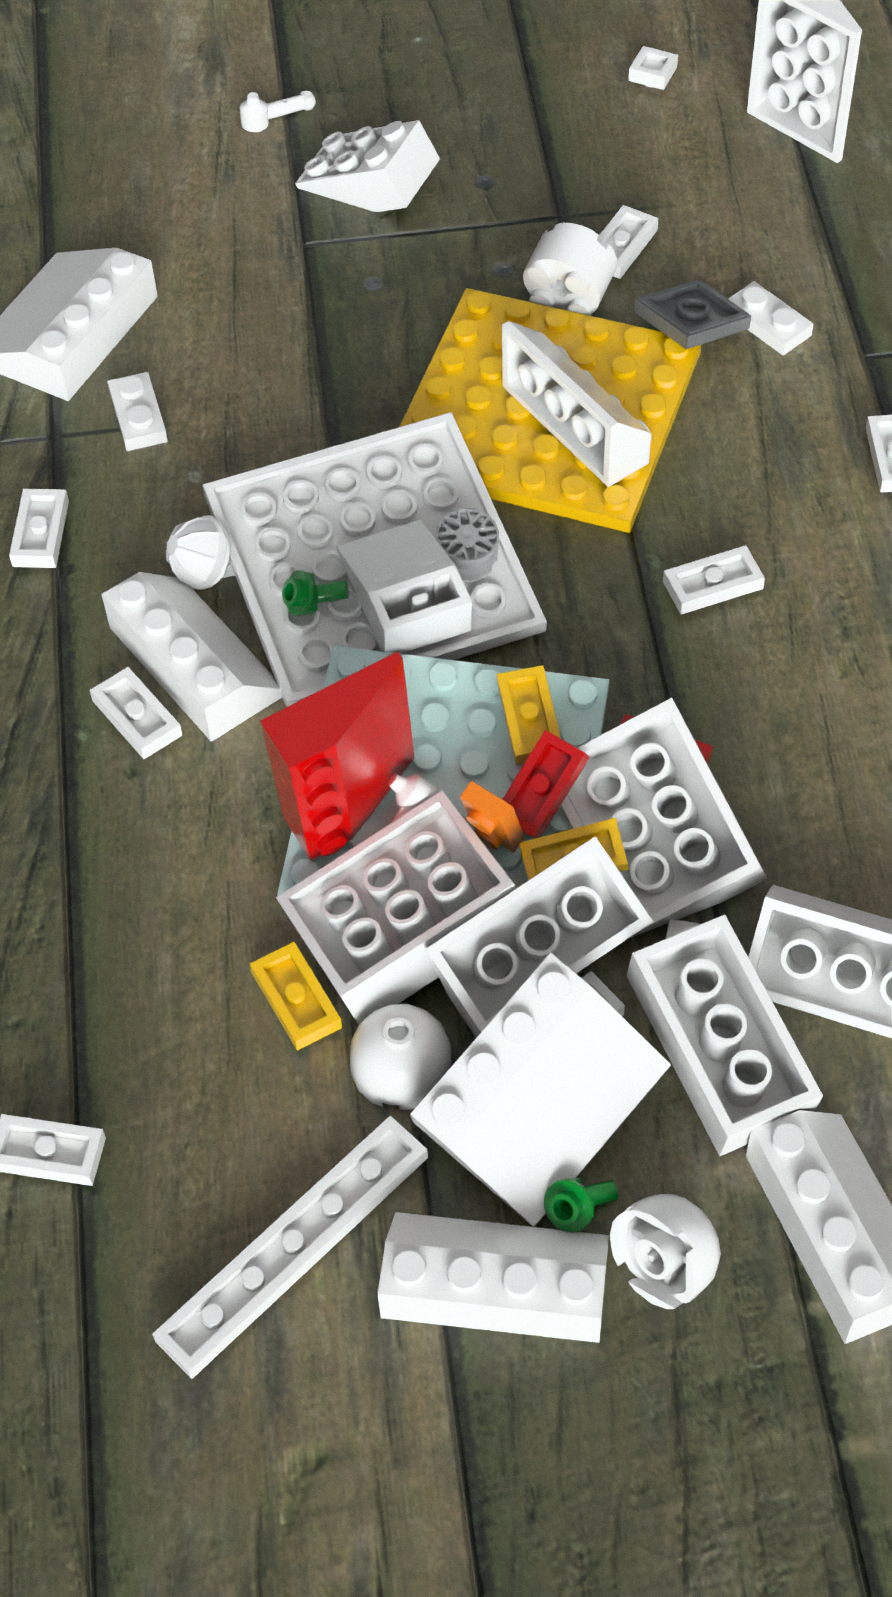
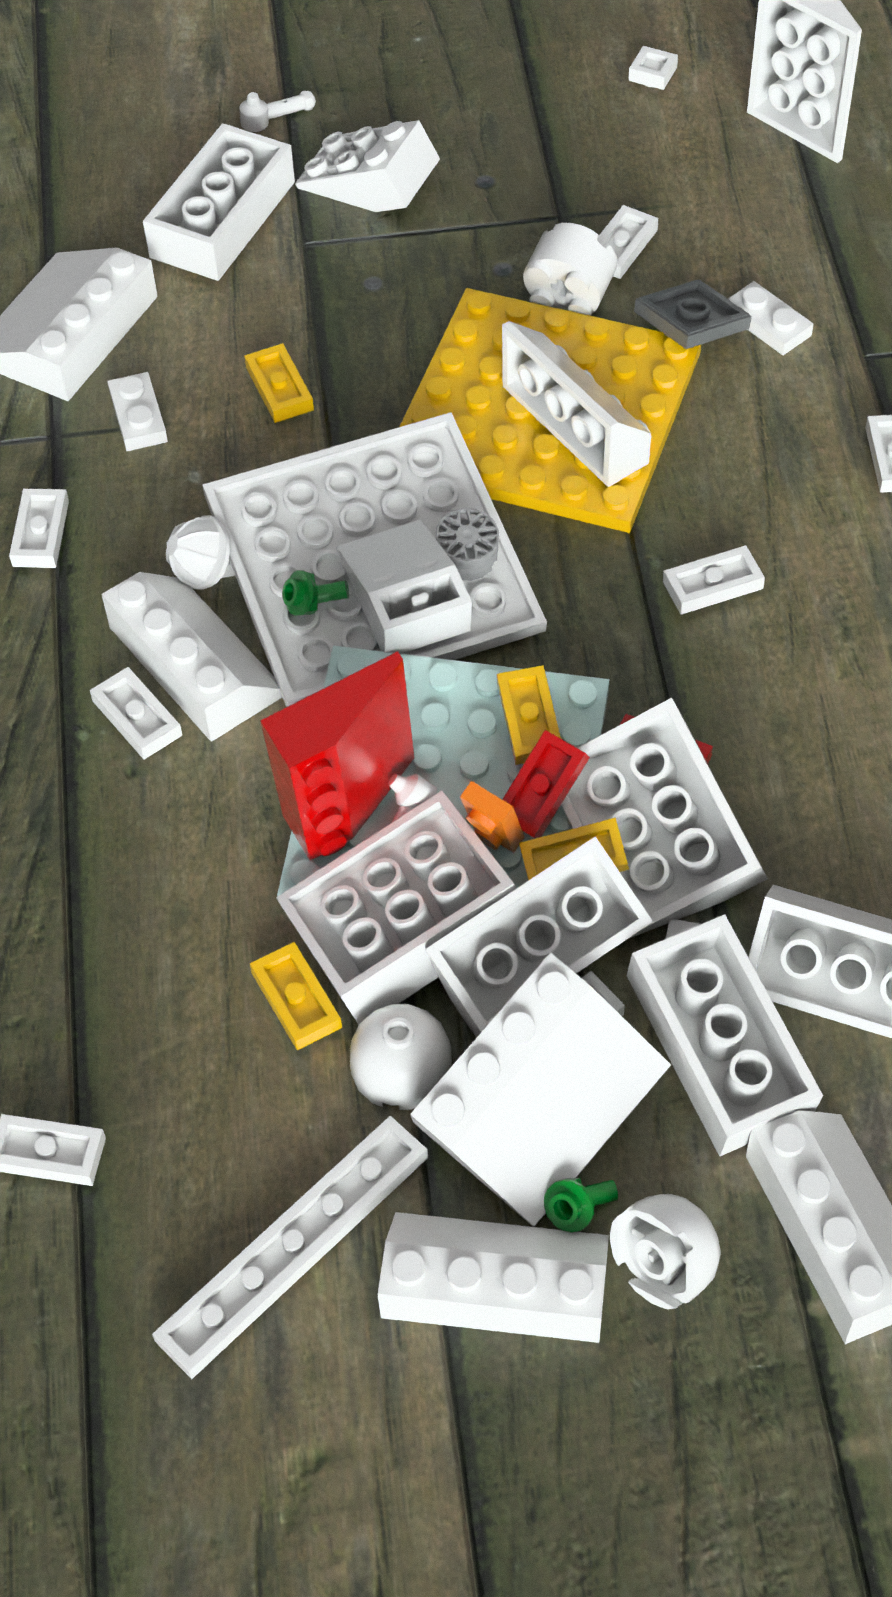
(219, 201): none -> white brick
(279, 383): none -> yellow plate

